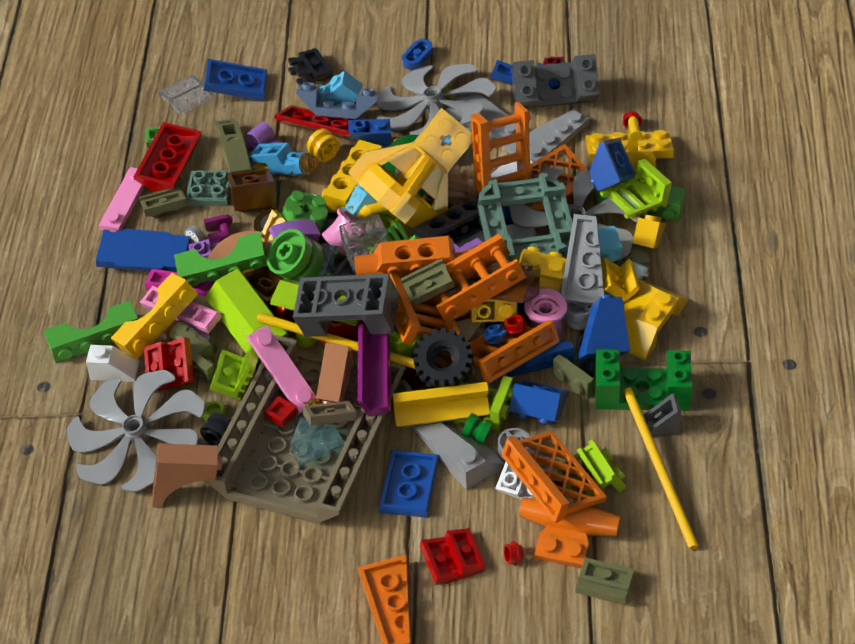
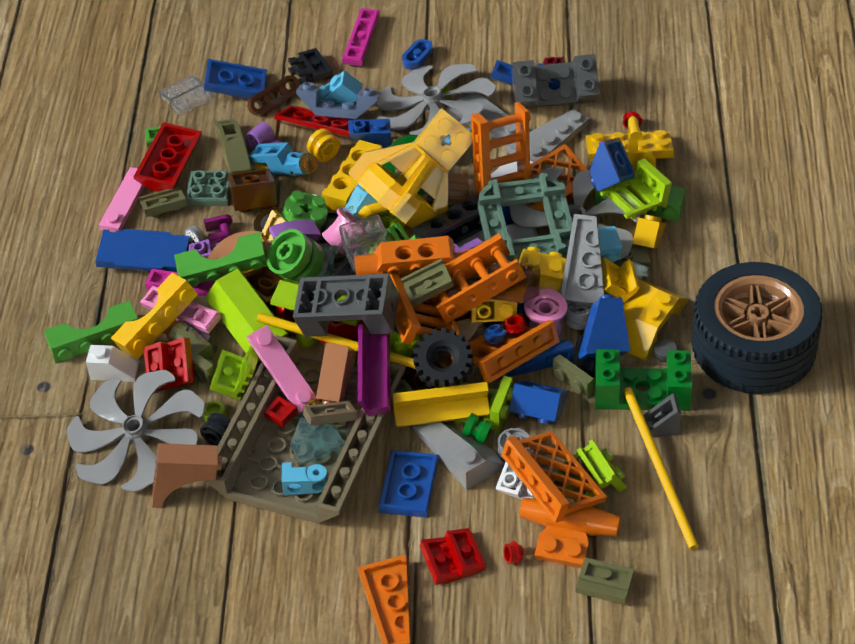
(280, 92): none -> reddish brown plate
(303, 479): none -> medium azure leg
(361, 37): none -> dark pink plate
(661, 347): none -> dark grey tile
(756, 327): none -> black wheel

